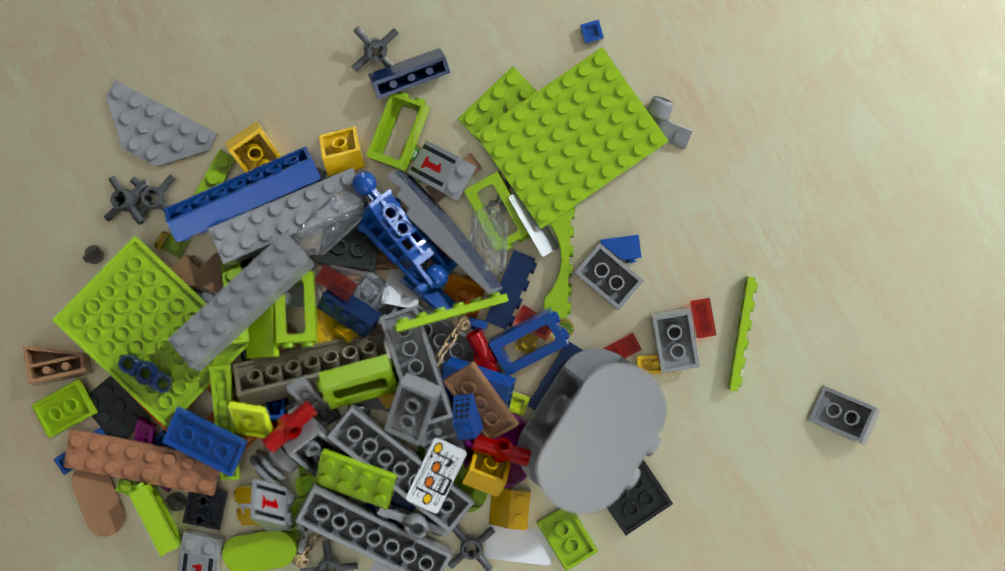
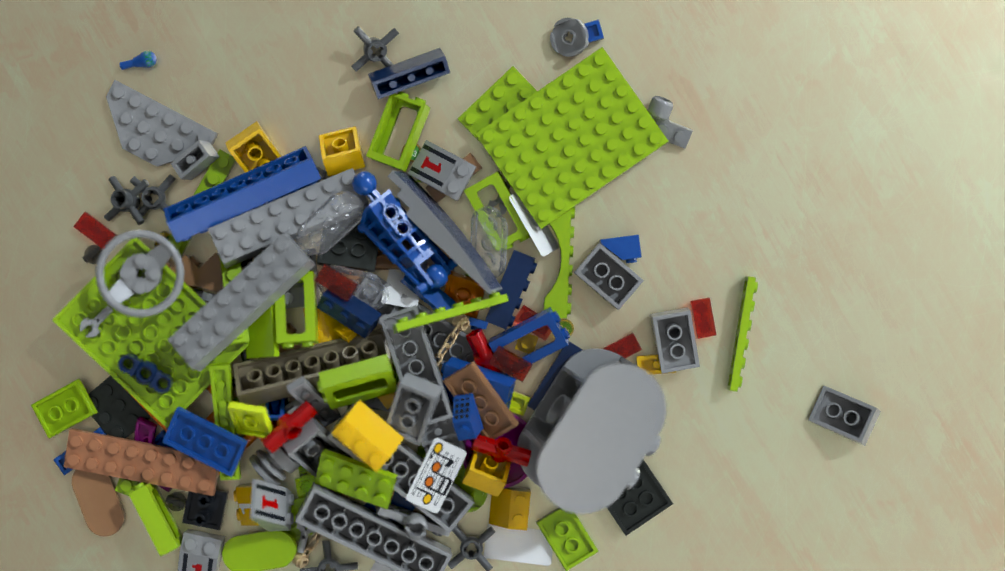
(51, 365): medium nougat wedge -> none
(94, 230): none -> clear red plate
(96, 321): none -> light grey bar
(130, 282): none -> light grey piece
(146, 60): none -> blue piece
(195, 160): none -> light grey brick
(367, 435): none -> yellow slope
(510, 363): none -> clear red plate
(579, 40): none -> light grey plate

